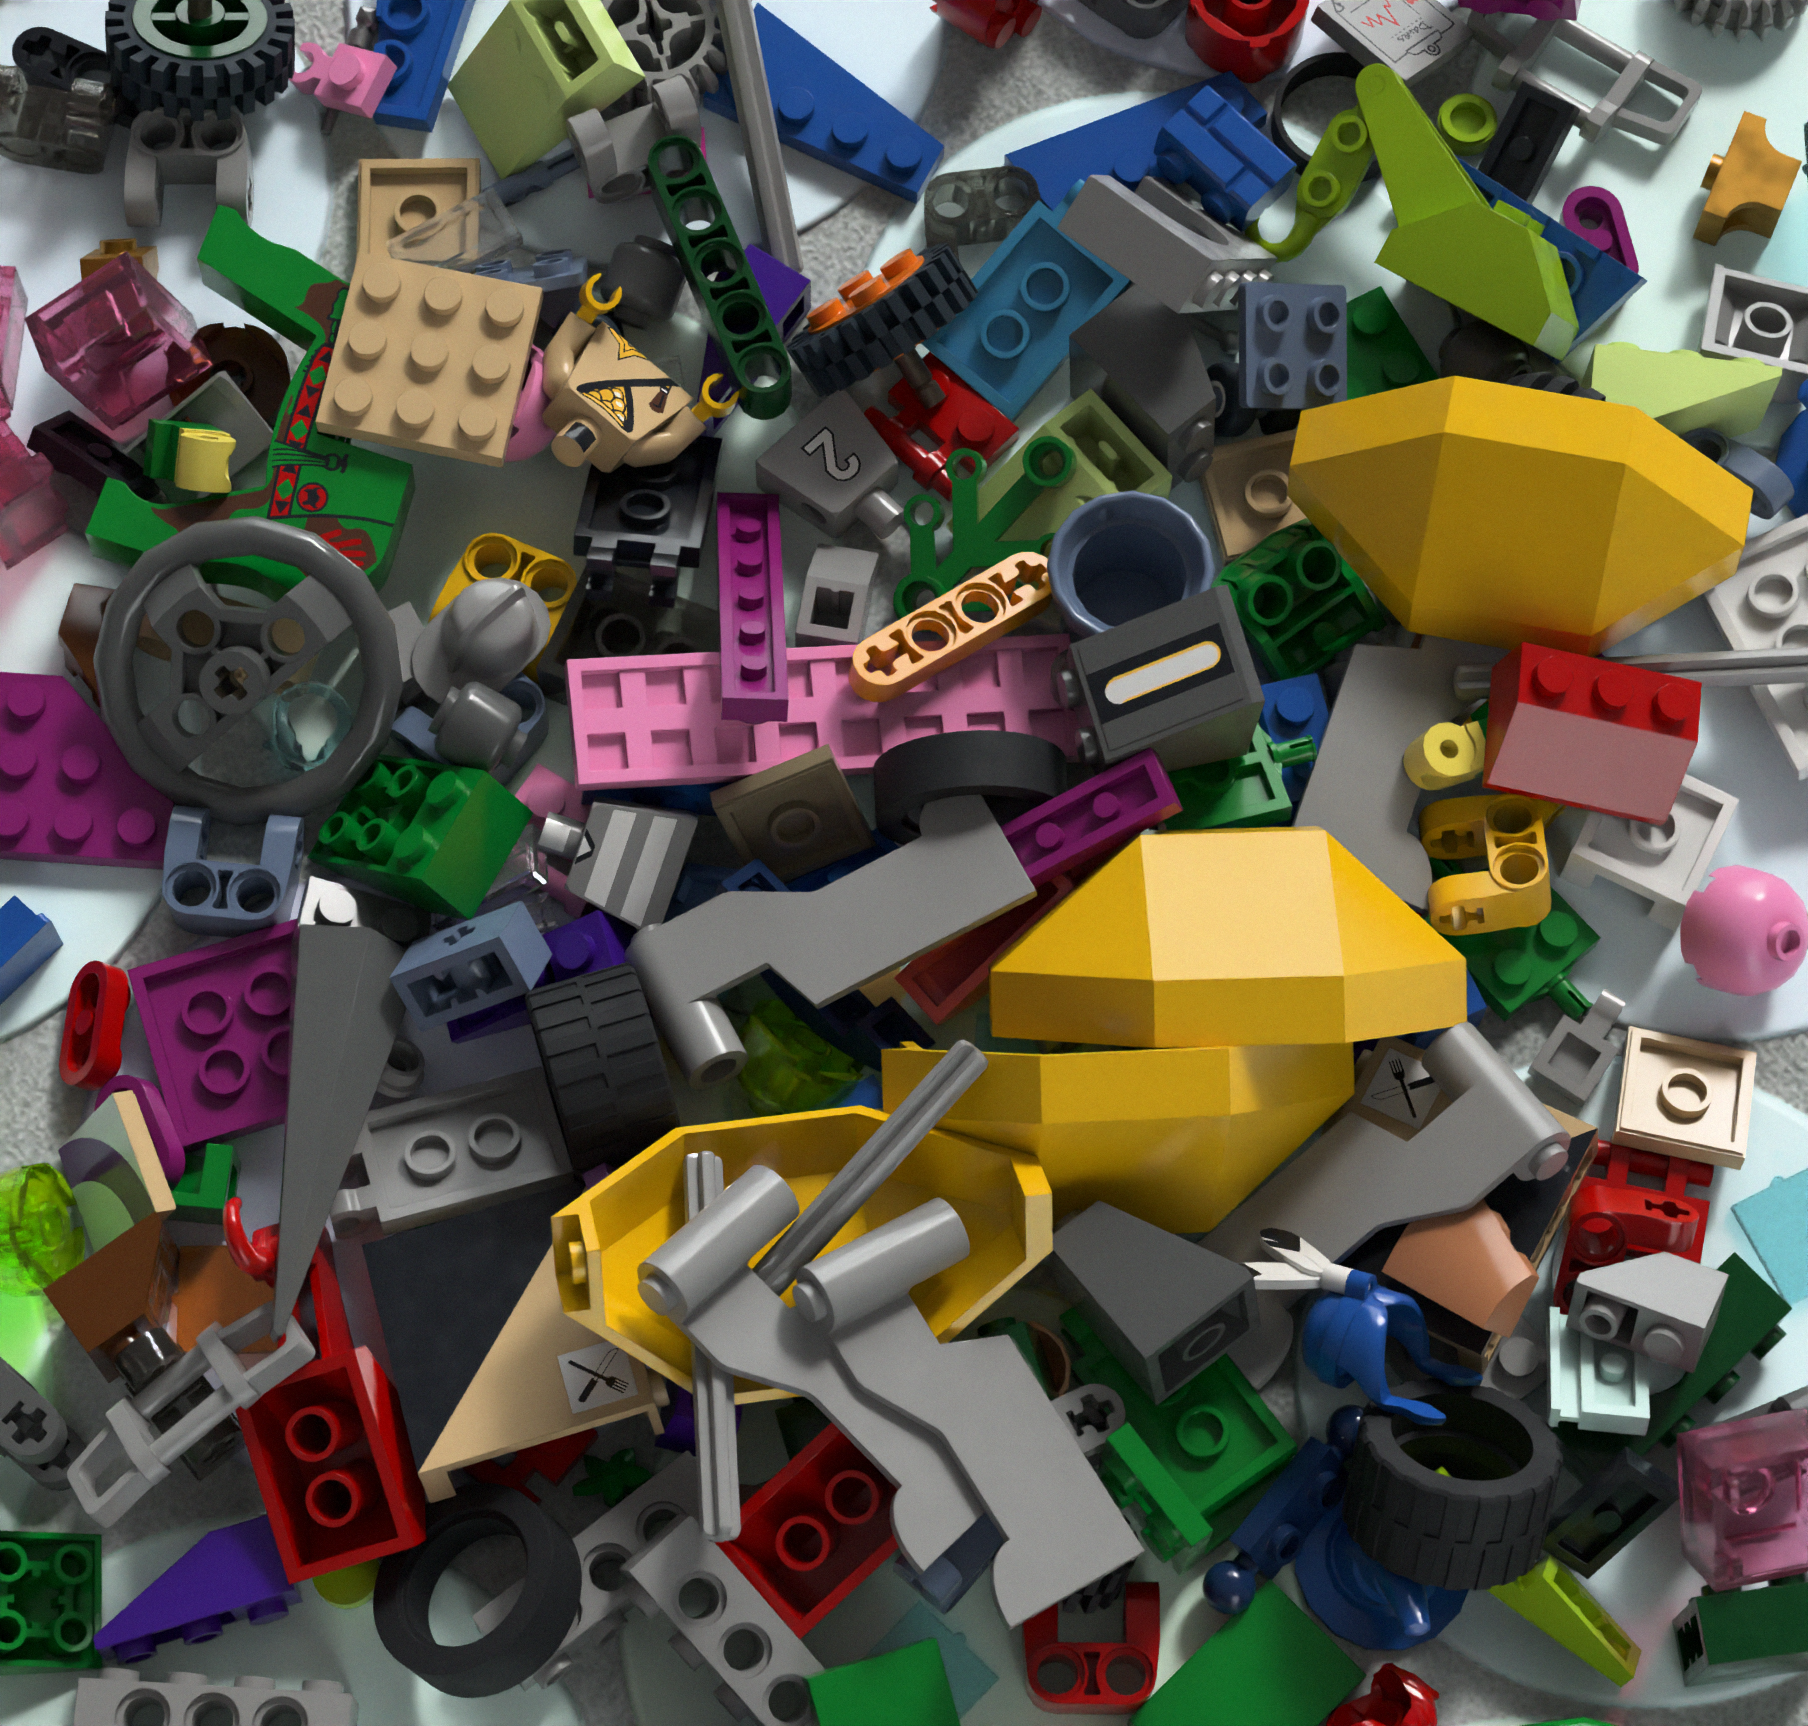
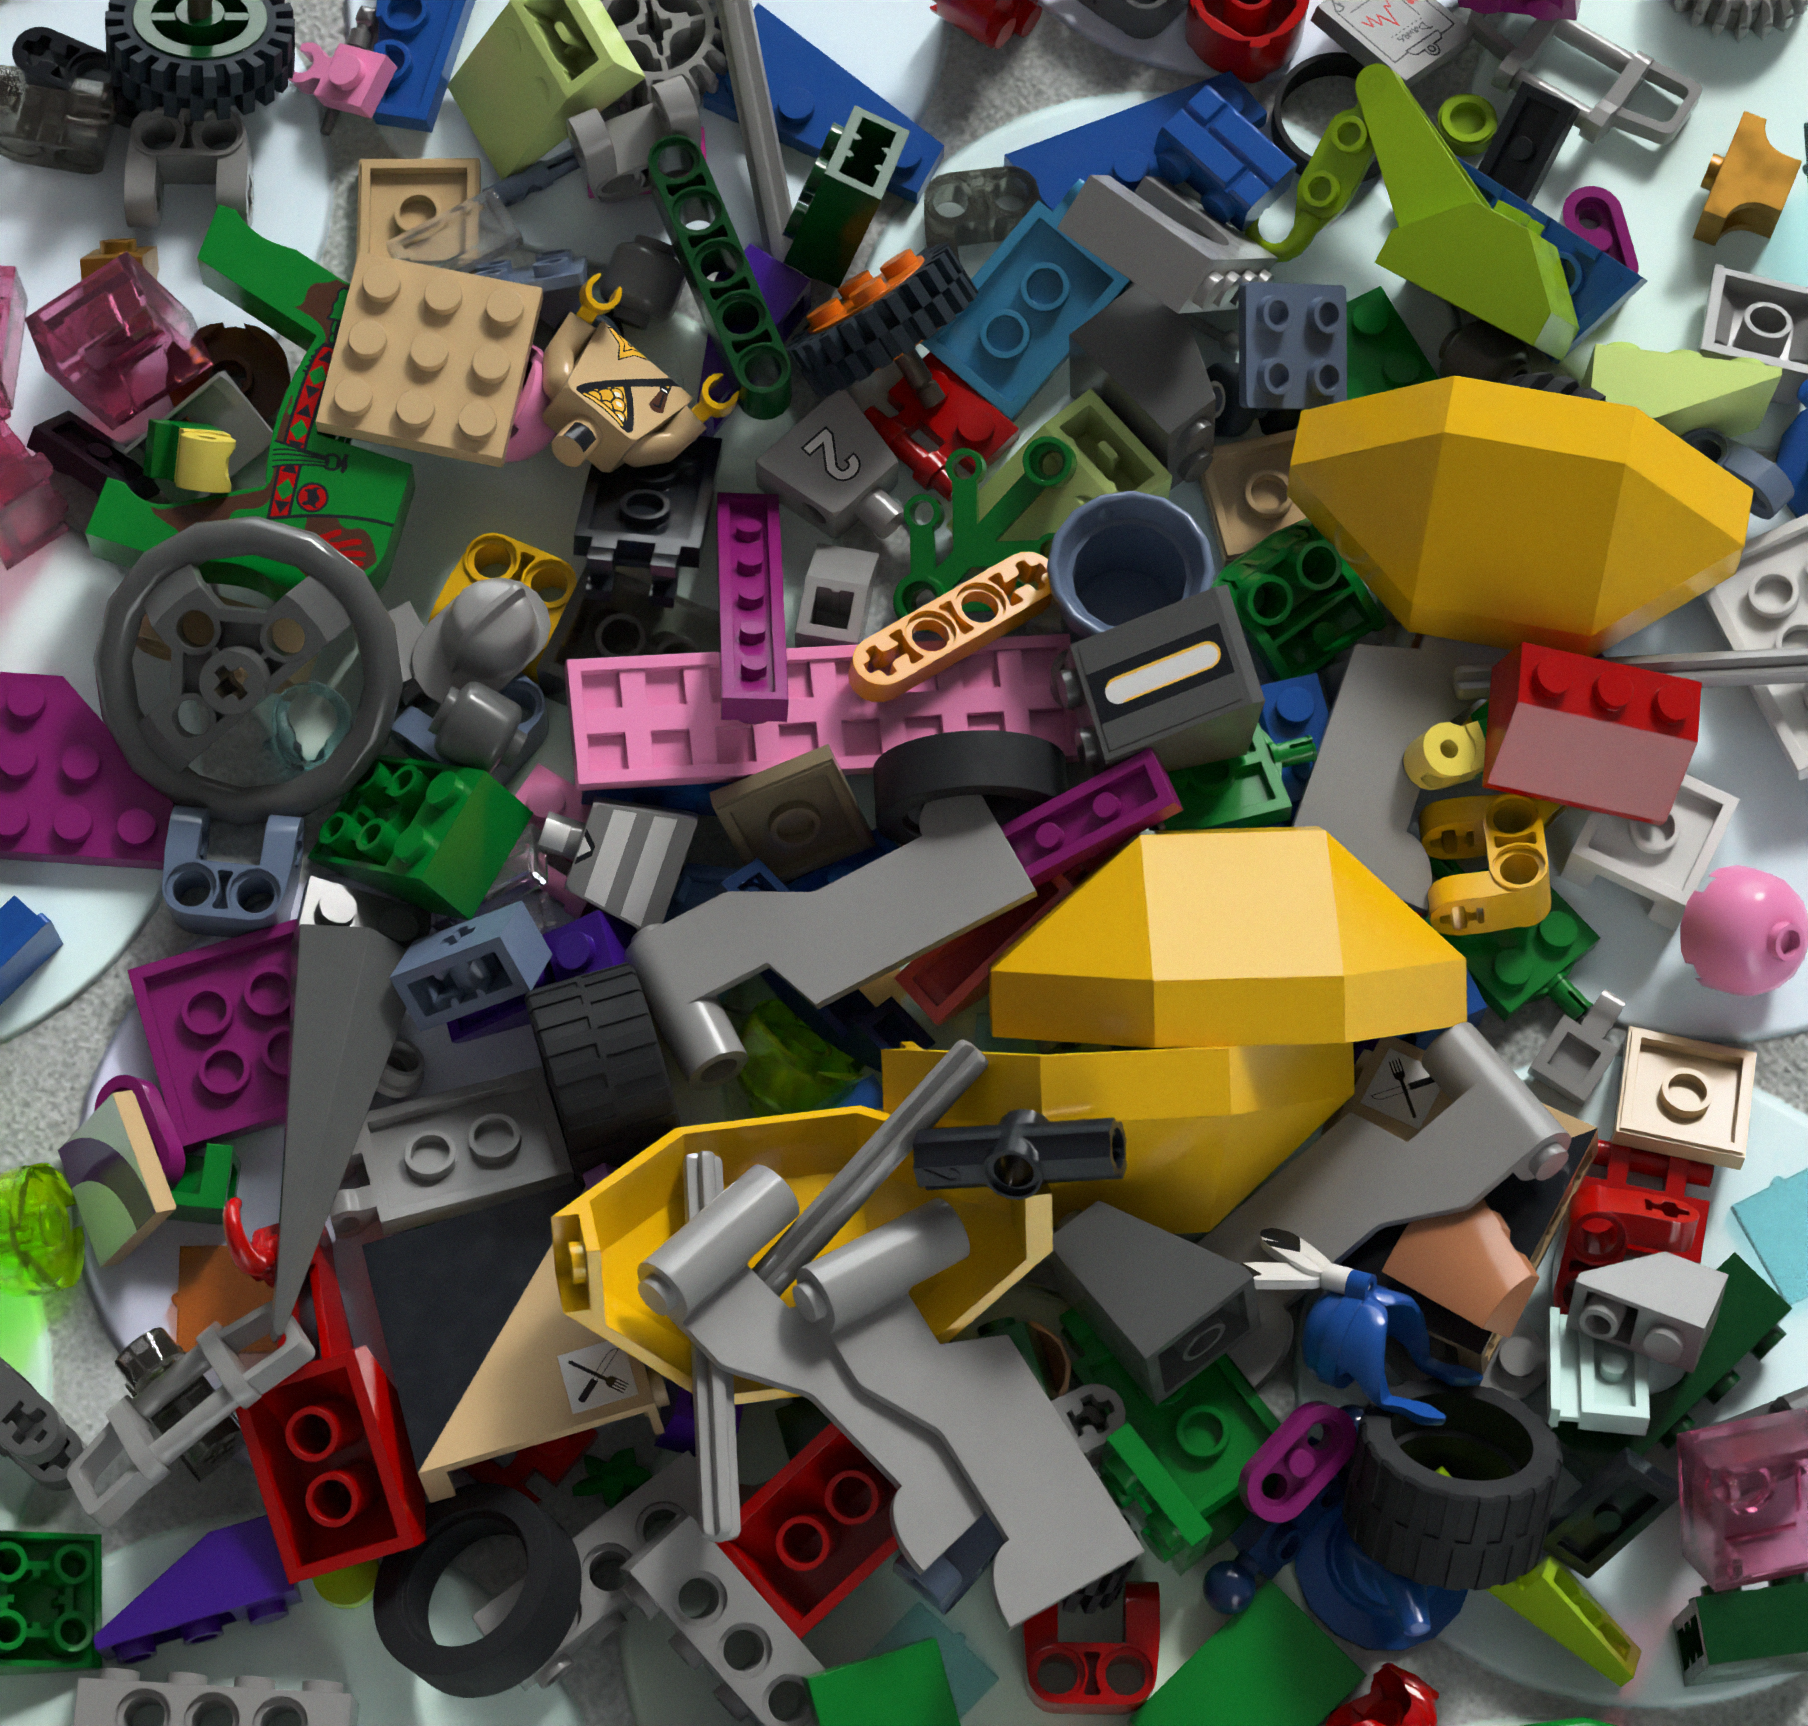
(81, 630): reddish brown slope -> none
(94, 1026): red plate -> none
(119, 1292): reddish brown slope -> none
(842, 195): none -> dark green brick
(1020, 1154): none -> black piece
(1299, 1467): none -> magenta plate

